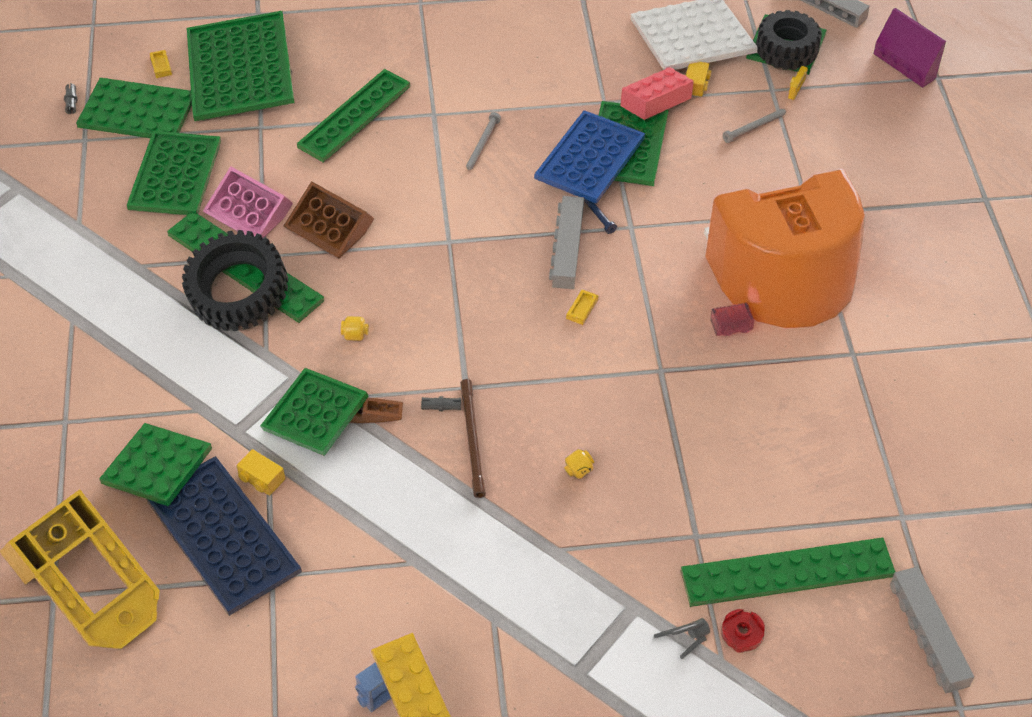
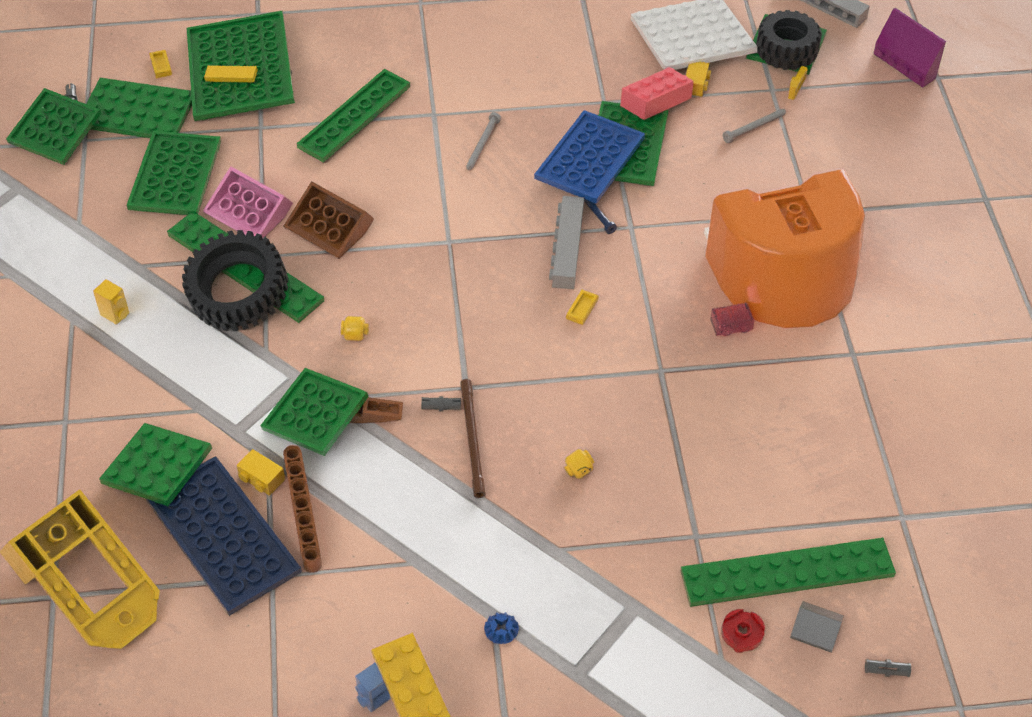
(53, 126): none -> green plate
(111, 301): none -> yellow brick
(230, 74): none -> yellow tile
(295, 465): none -> dark orange beam
(501, 636): none -> blue gear
(696, 629): dark grey plant -> none
(816, 626): none -> slope
(903, 669): none -> dark grey pin
(931, 630): light grey brick -> none

